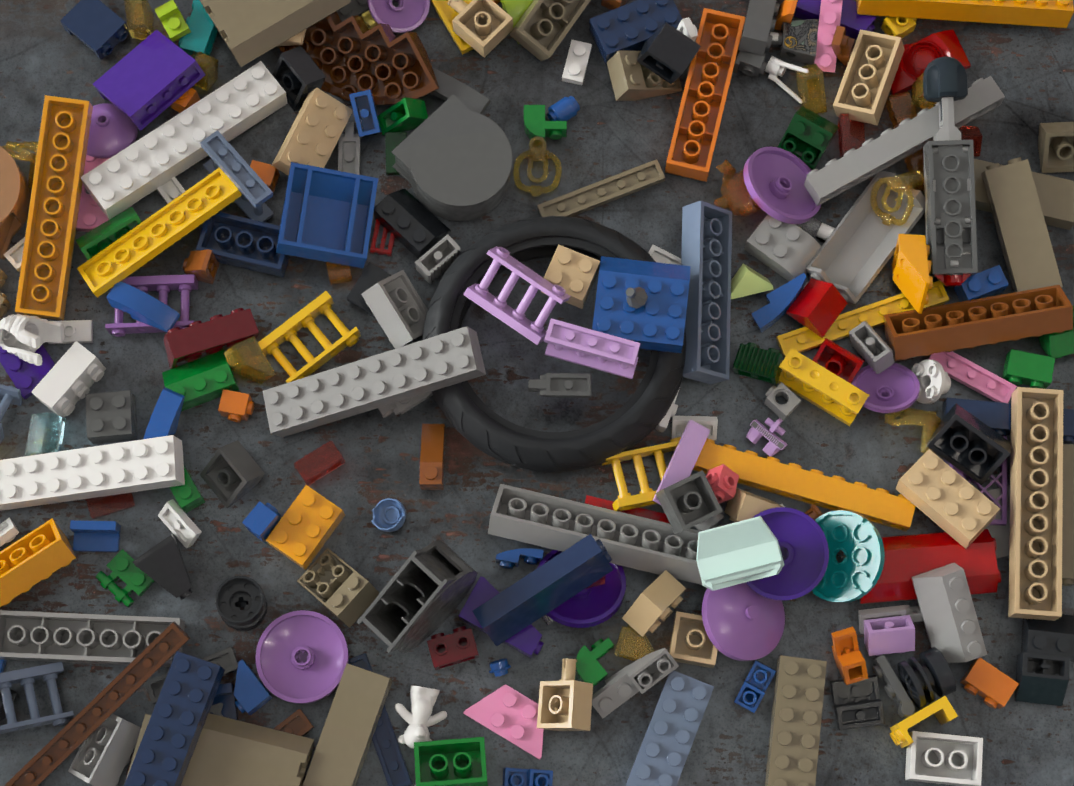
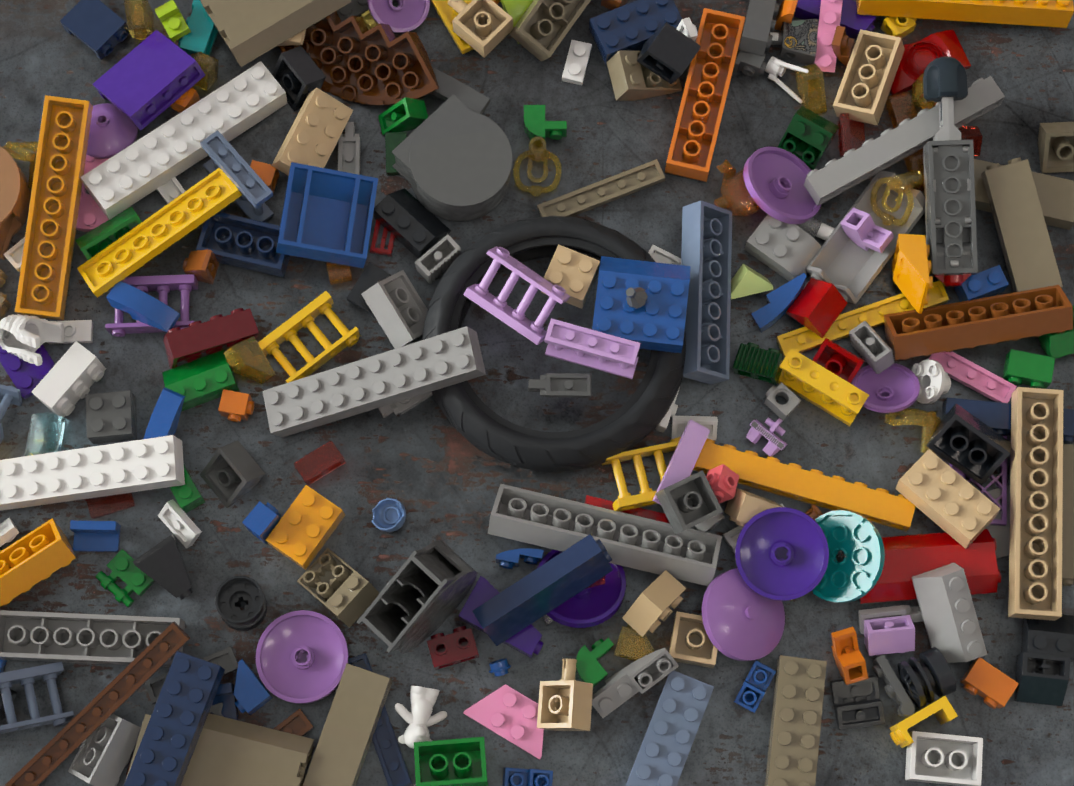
(365, 113): blue brick -> none
(432, 457): dark orange slope -> none
(563, 109): blue brick -> none
(737, 553): light aqua helmet -> none
(863, 231): none -> lavender brick

